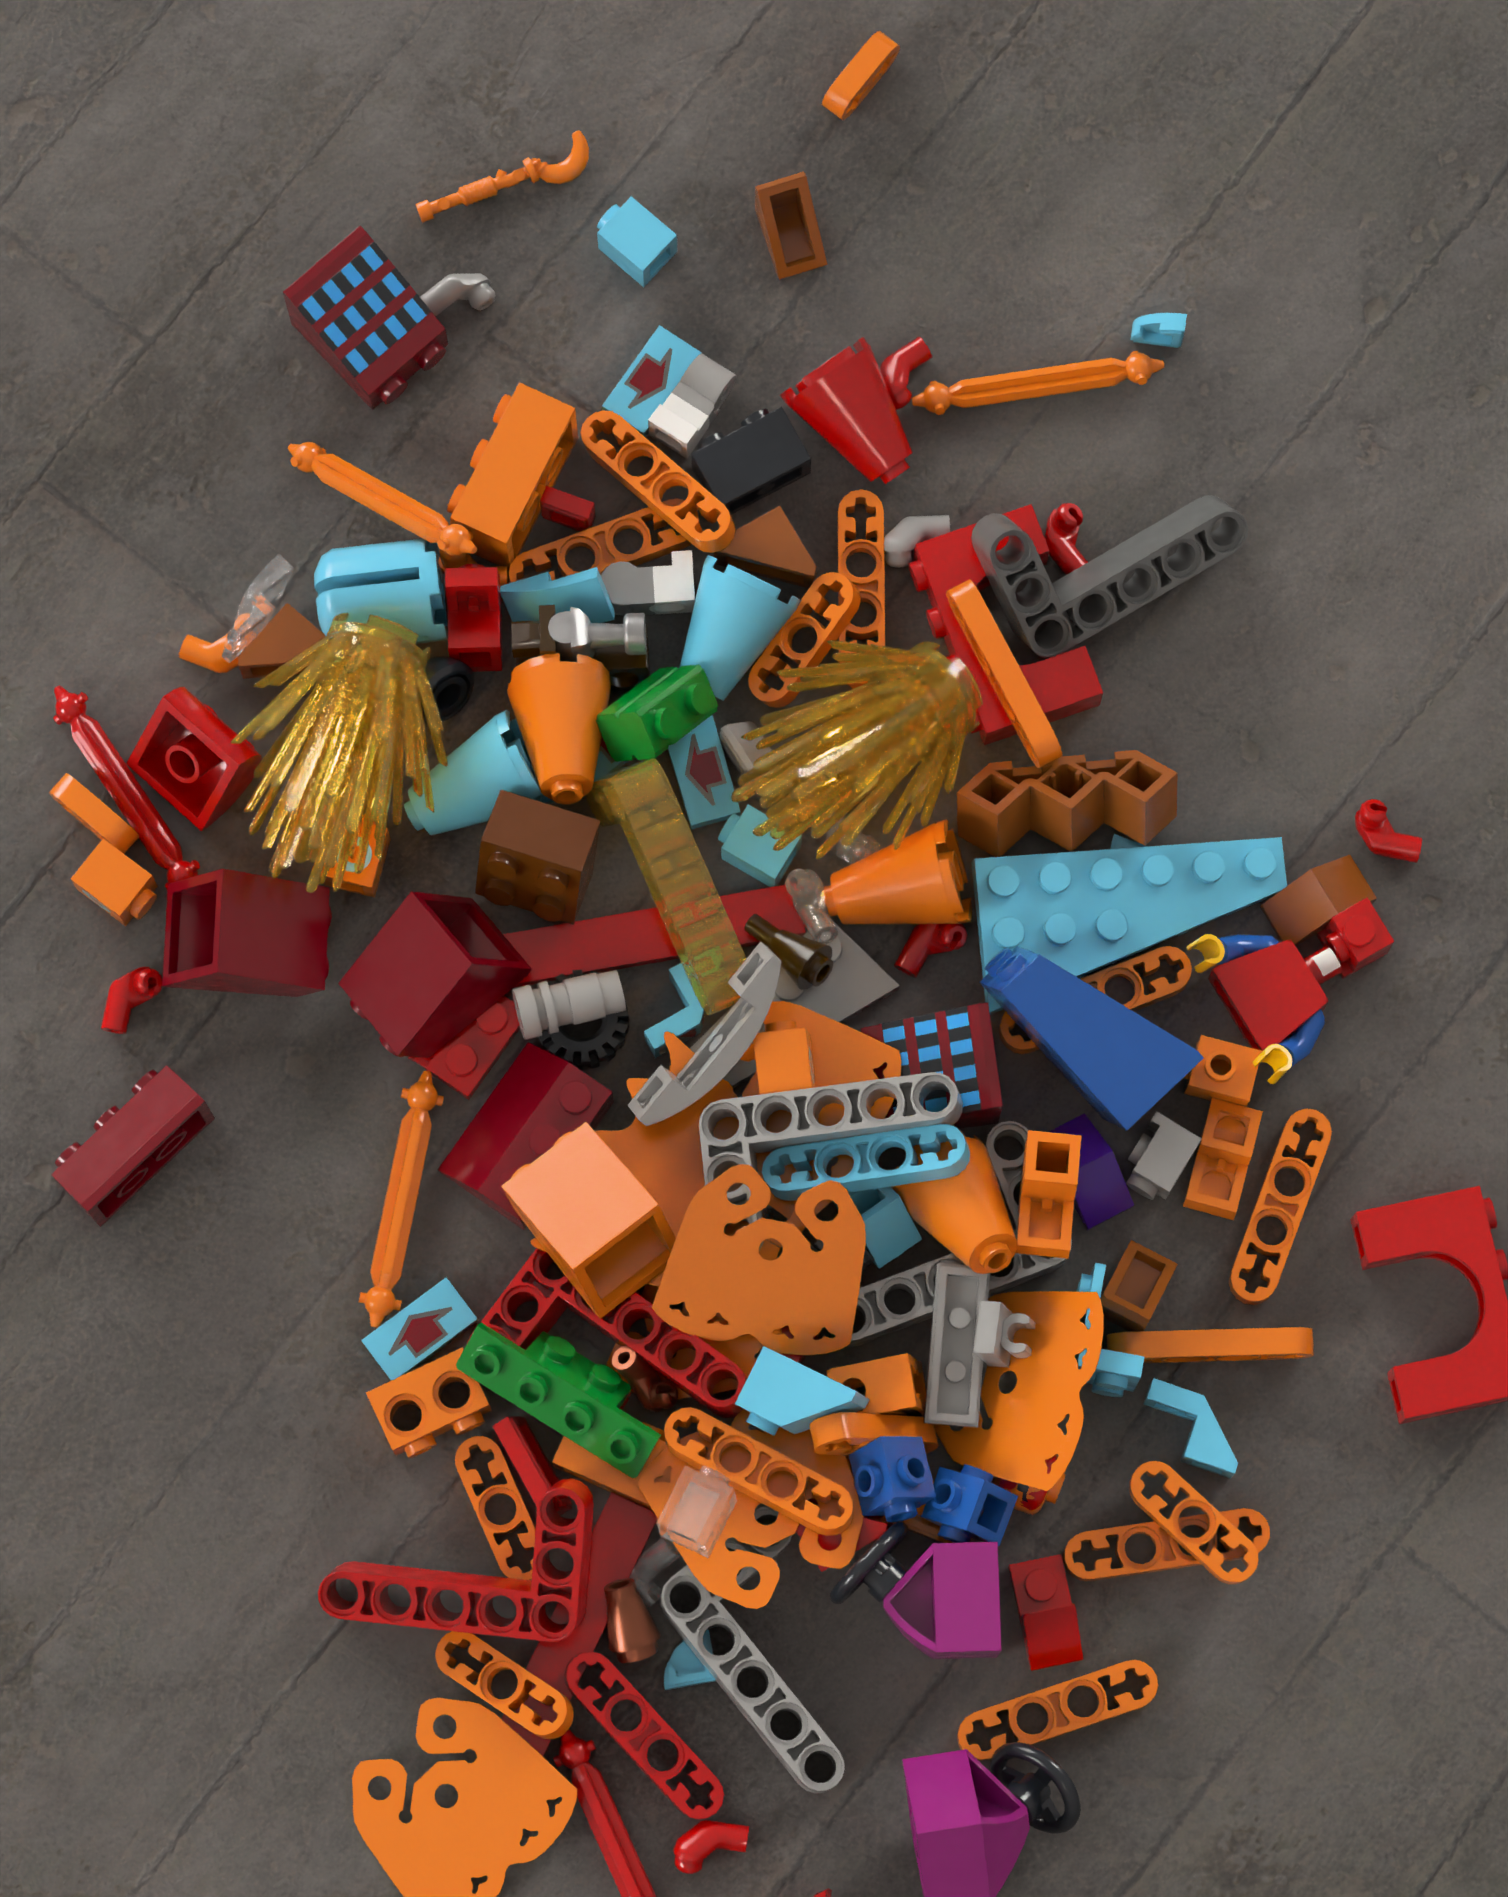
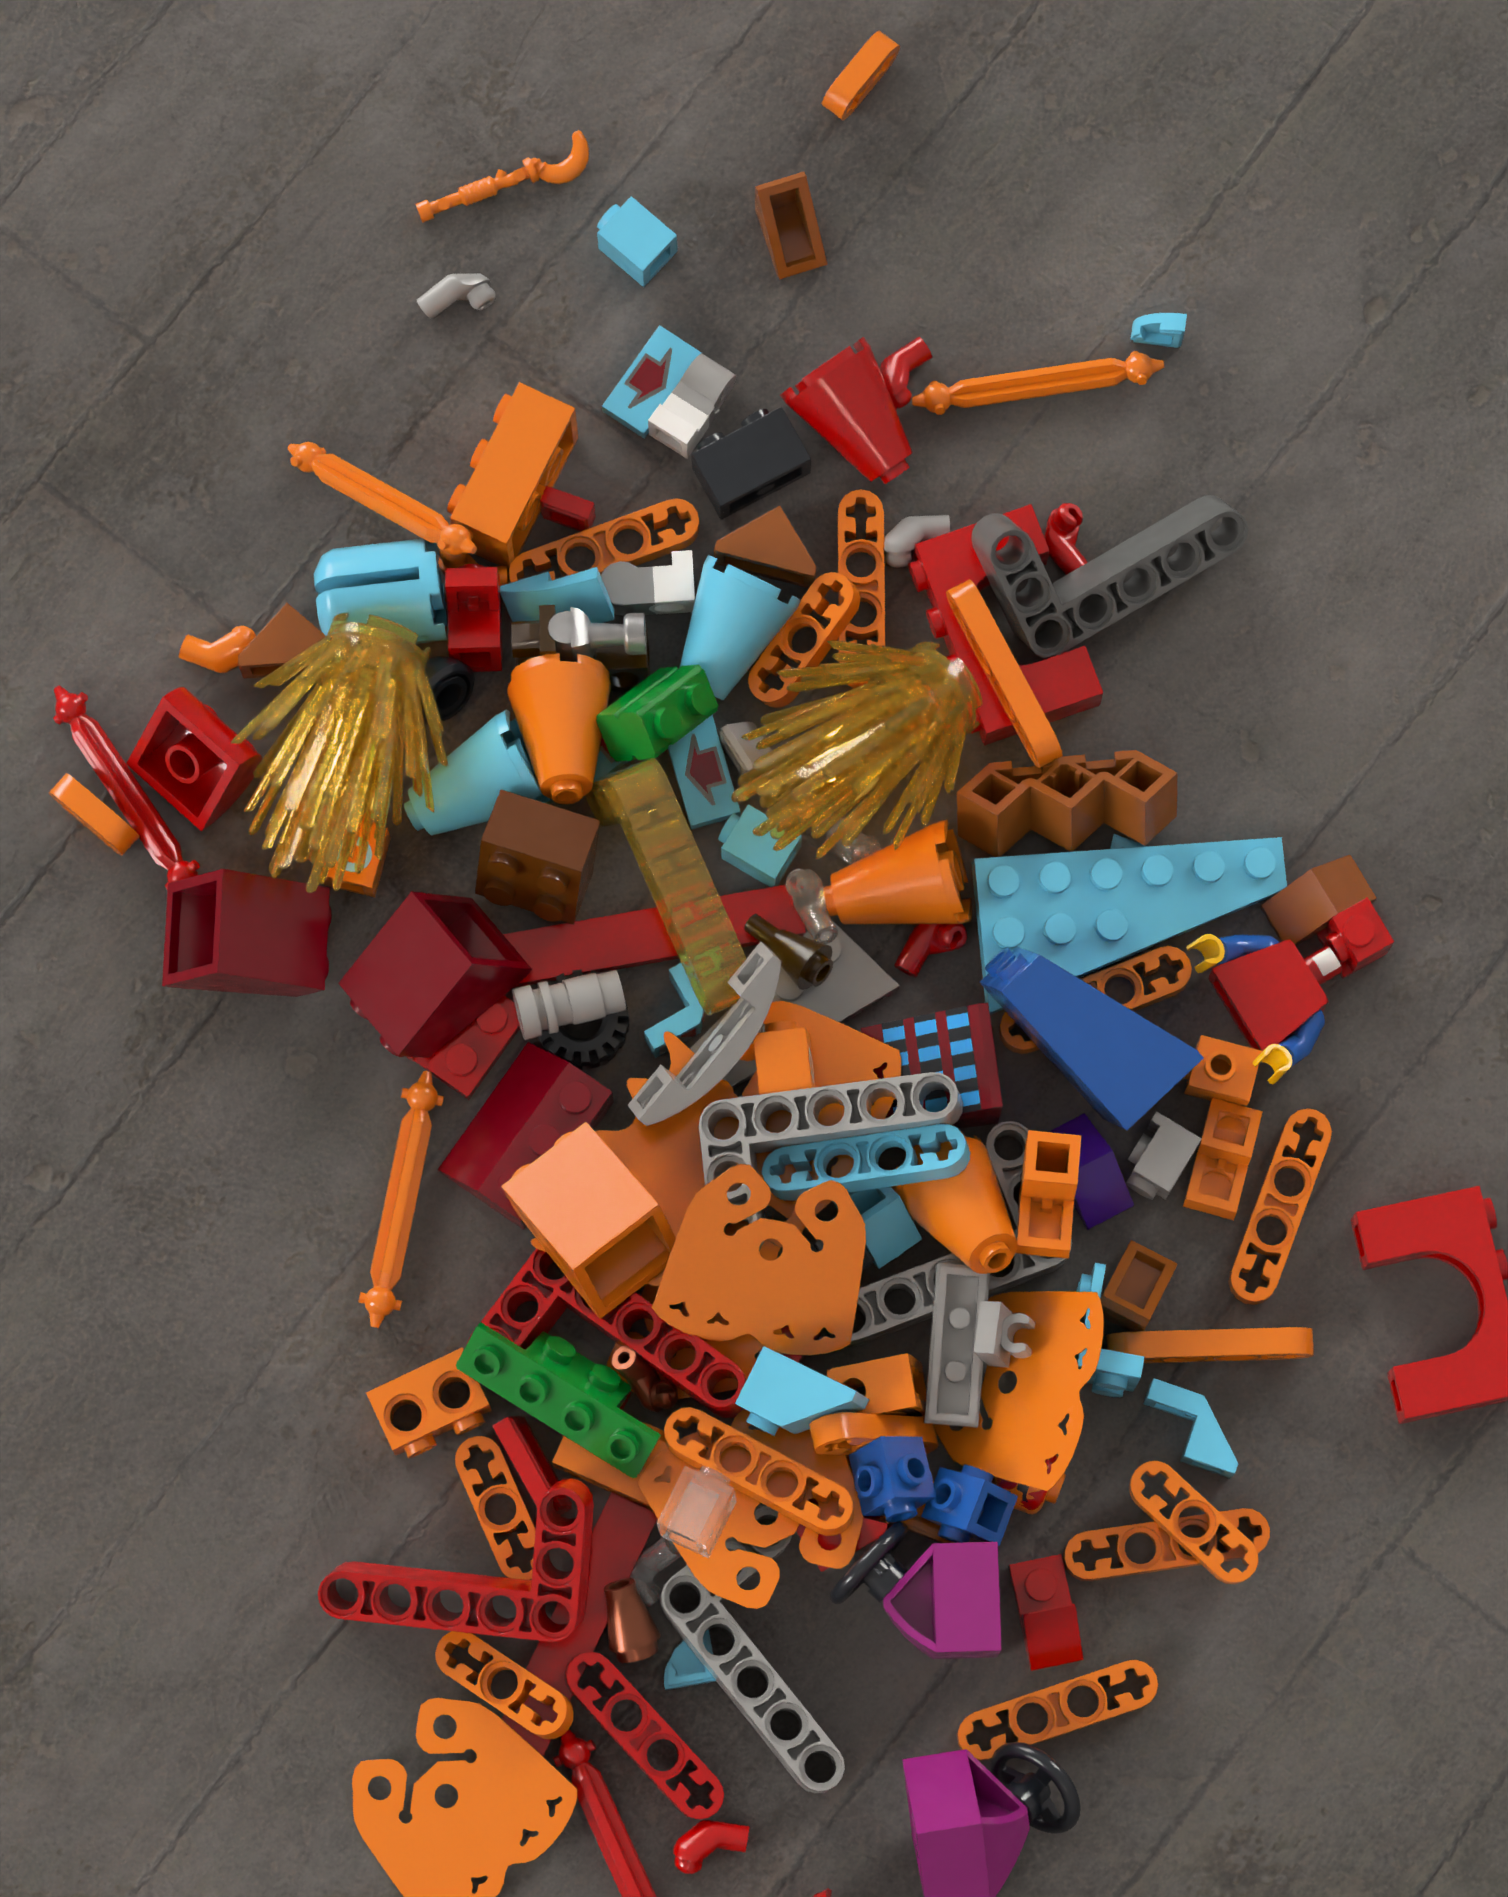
(116, 883): orange brick -> none
(127, 994): red arm -> none
(132, 1144): dark red slope -> none
(257, 606): clear slope -> none
(365, 319): slope -> none
(420, 1330): medium azure tile -> none
(660, 478): orange beam -> none
(1380, 835): red arm -> none

